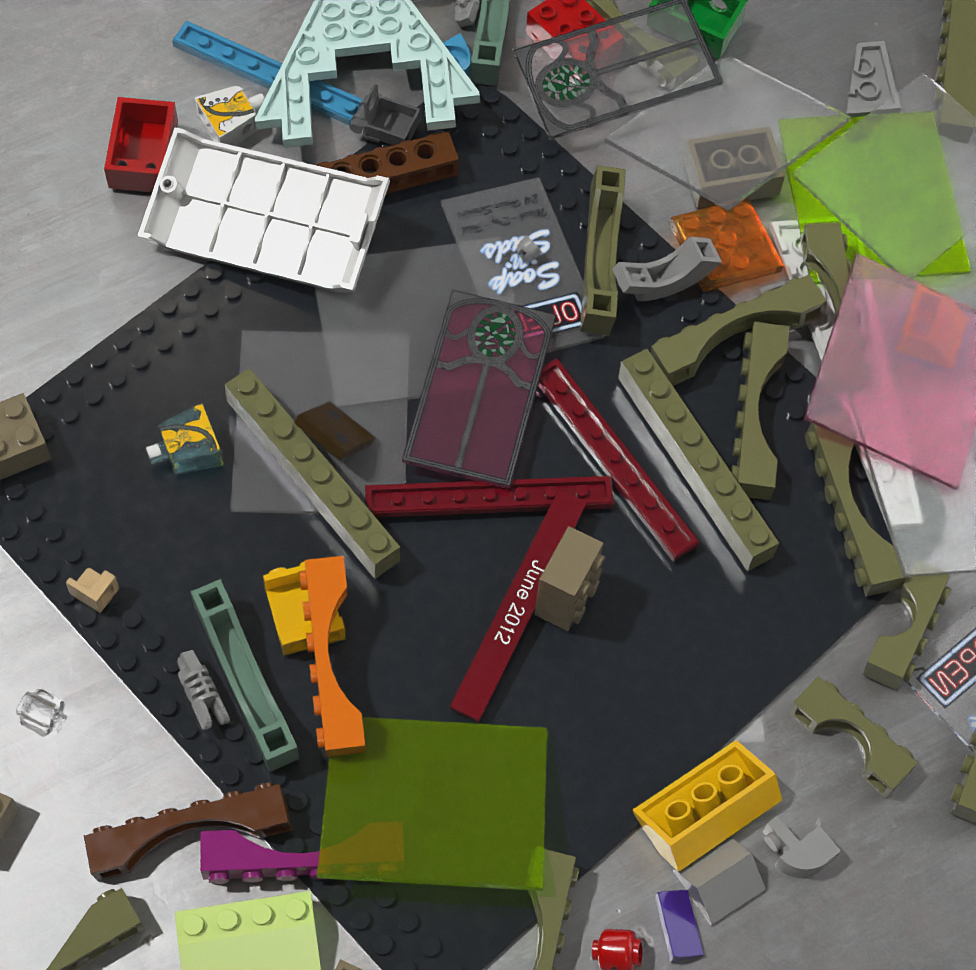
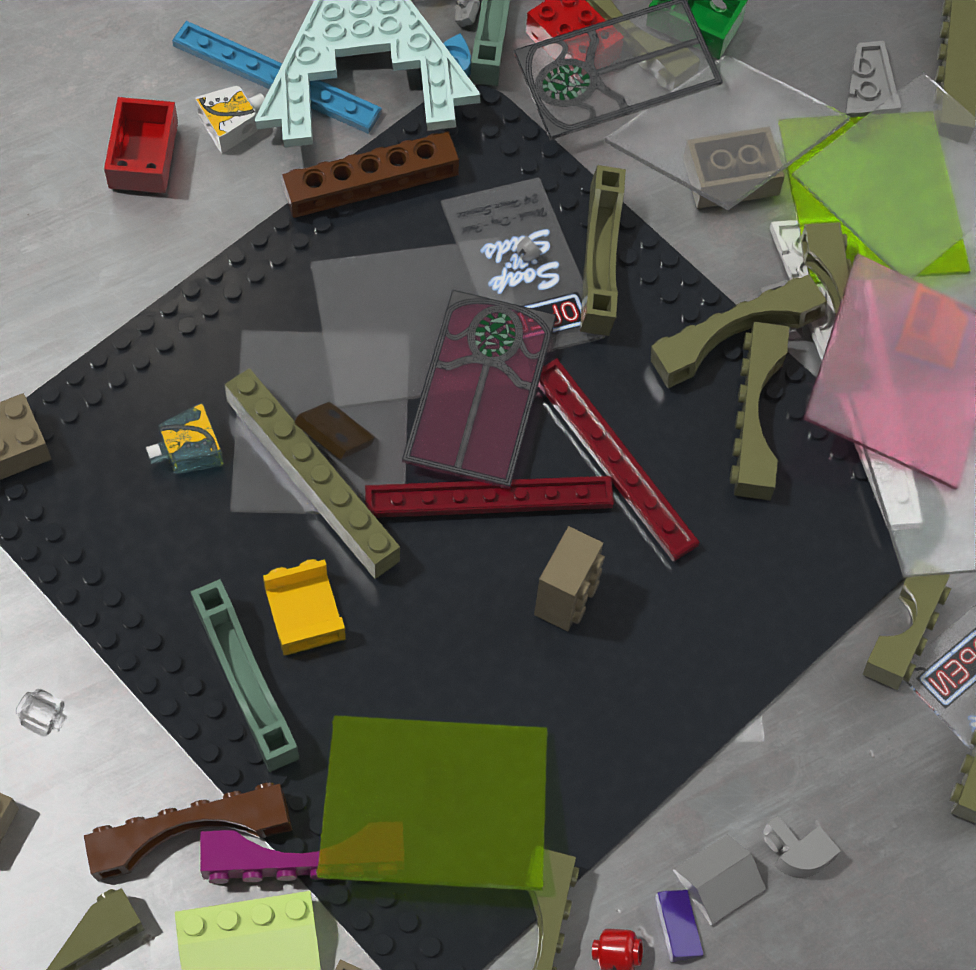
(94, 588): tan panel -> none
(201, 690): light grey hinge -> none
(263, 212): white piece -> none
(341, 721): orange arch -> none
(385, 119): dark grey piece -> none
(514, 611): dark red tile -> none
(670, 274): light grey arch -> none
(698, 460): olive brick -> none
(708, 805): yellow slope -> none
(738, 240): clear orange plate -> none
(824, 708): olive arch -> none
(873, 556): olive arch -> none

